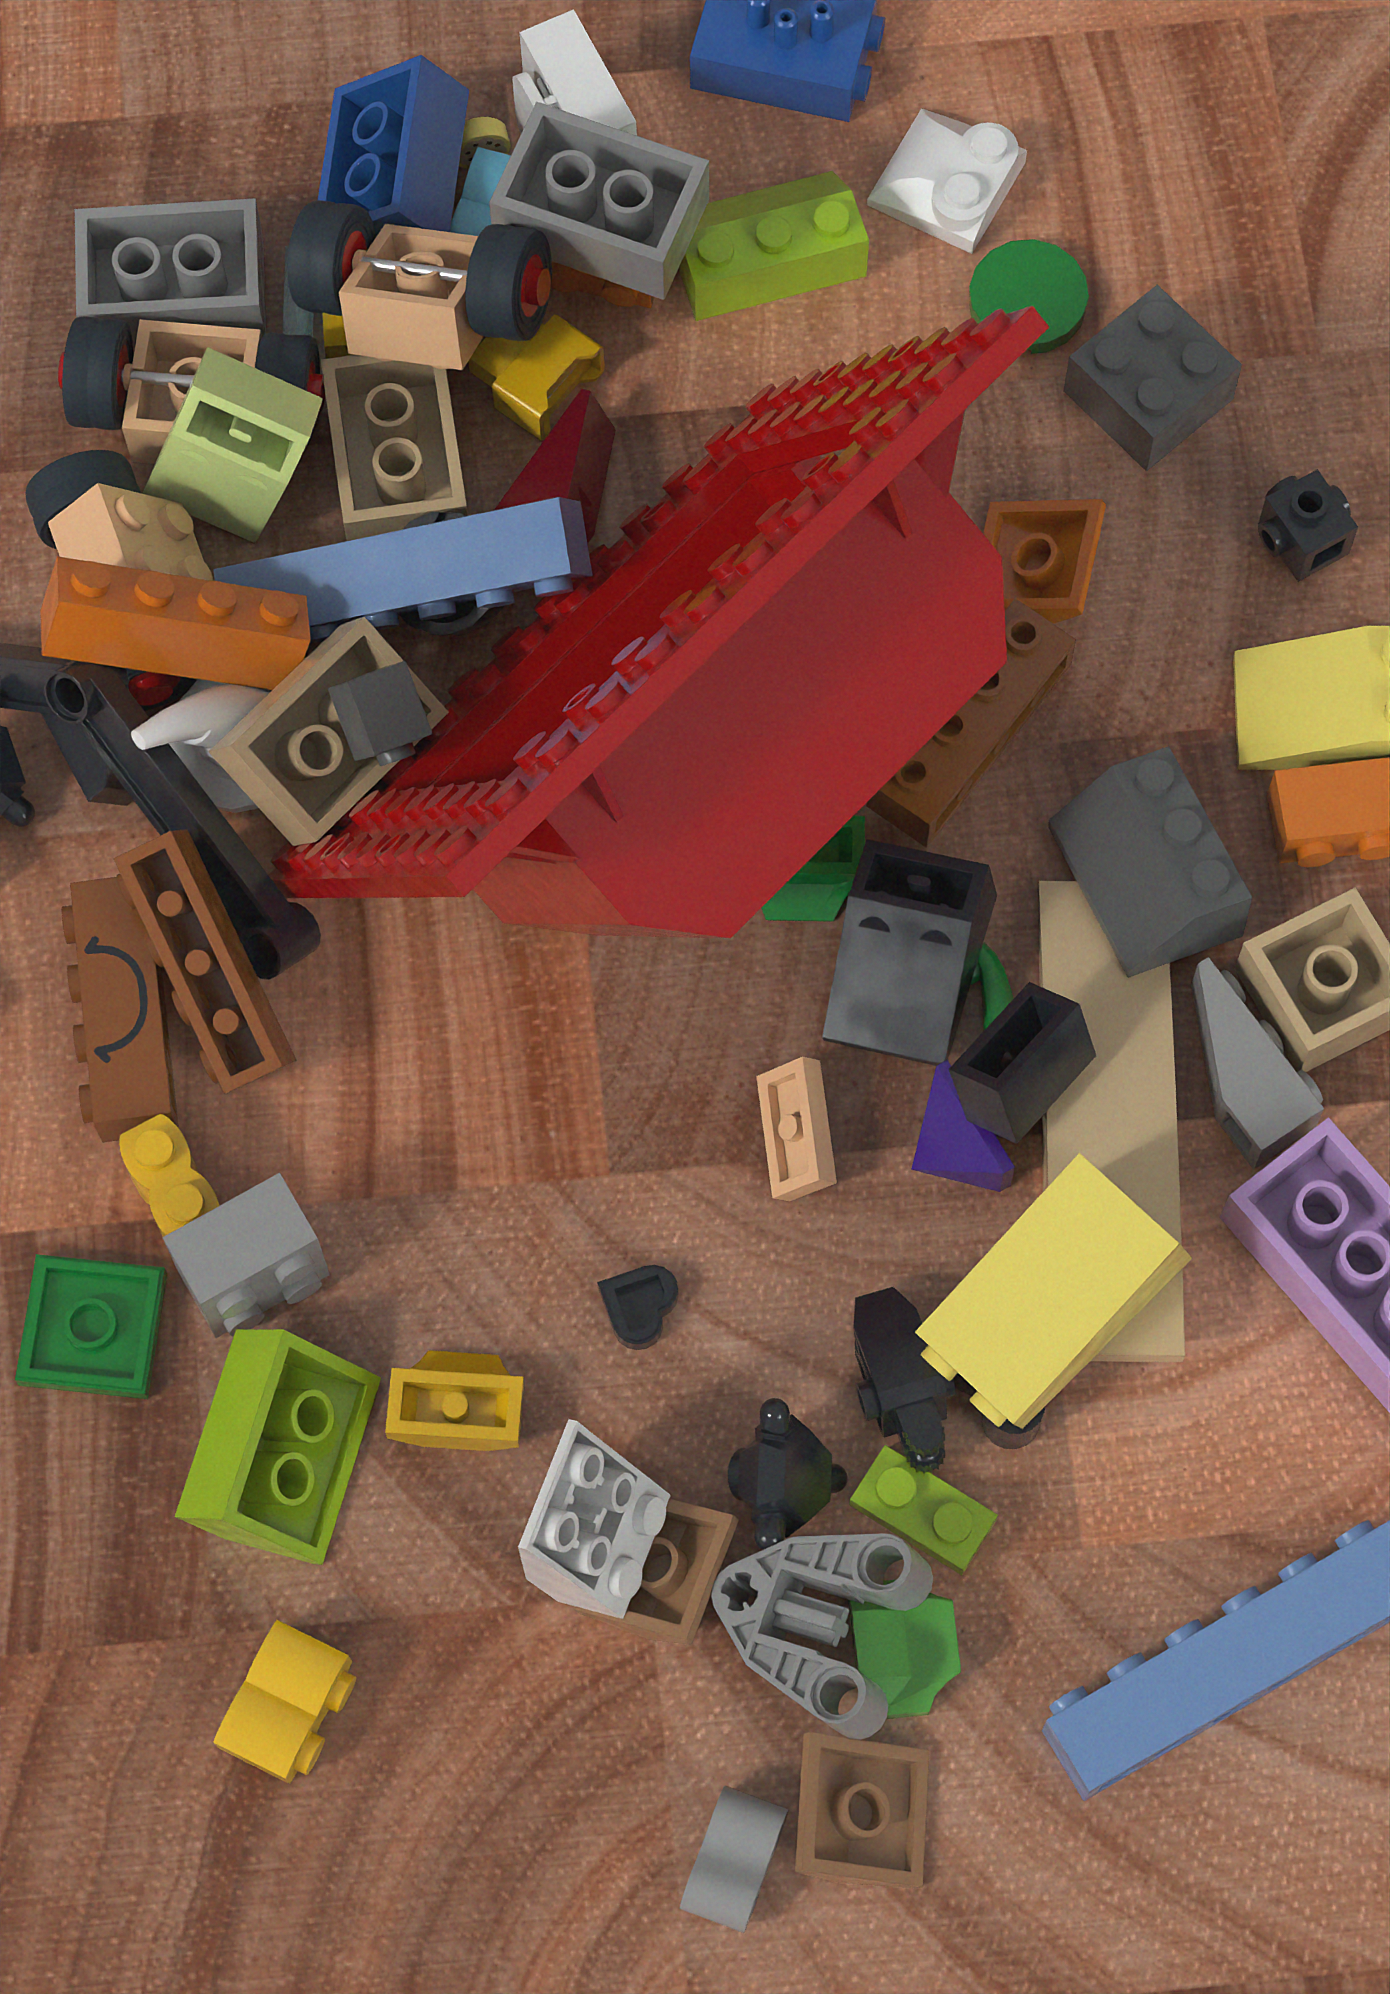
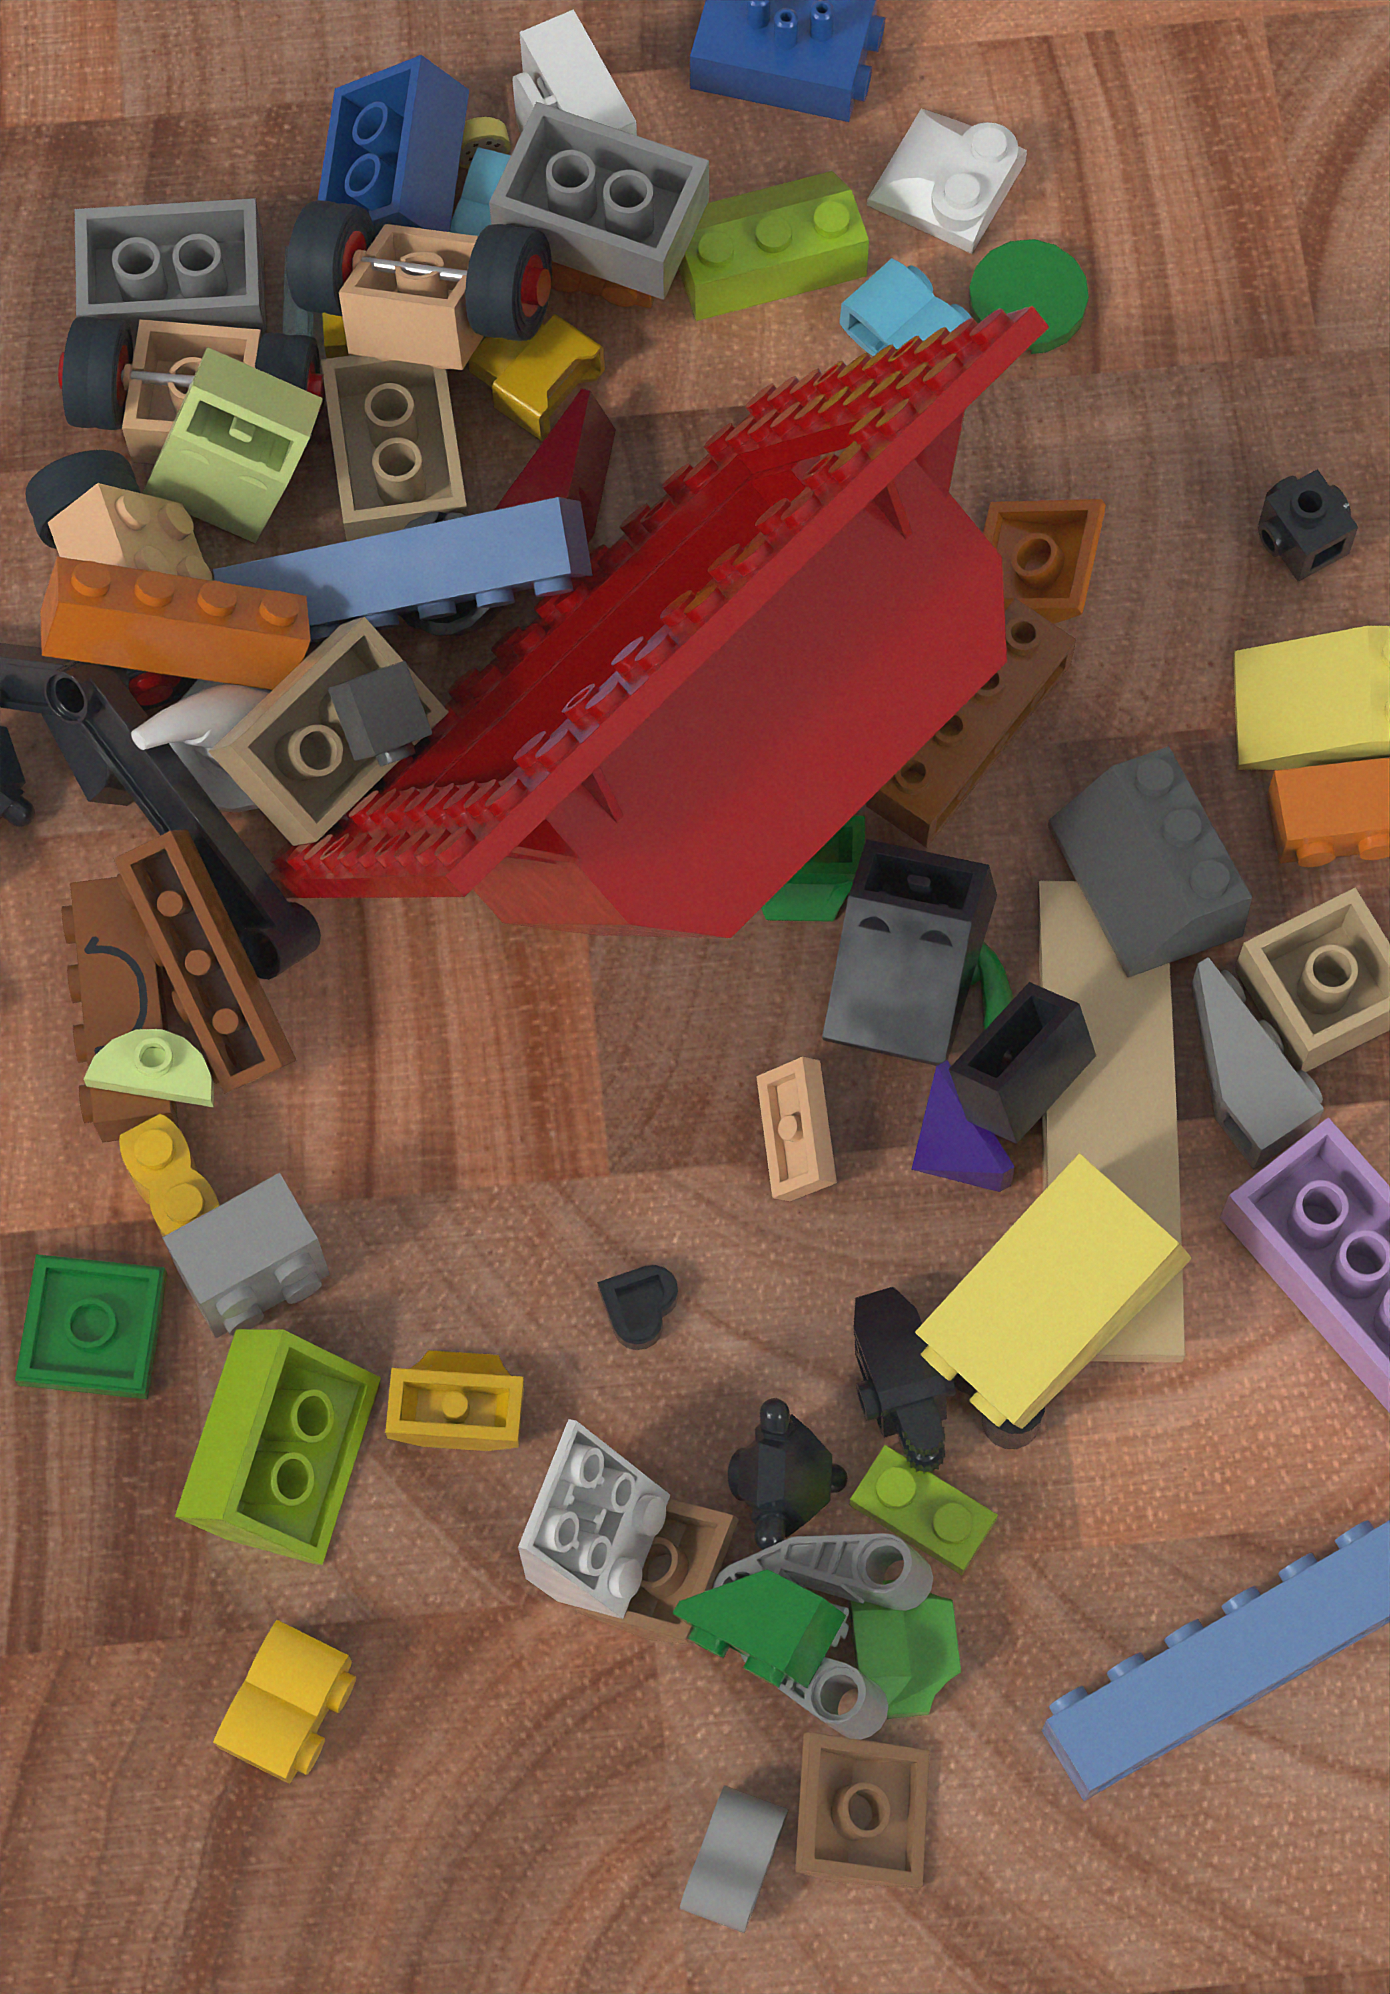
(153, 1066): none -> yellowish green plate
(768, 1621): none -> green slope
(895, 308): none -> medium azure brick
(1152, 377): dark grey brick -> none

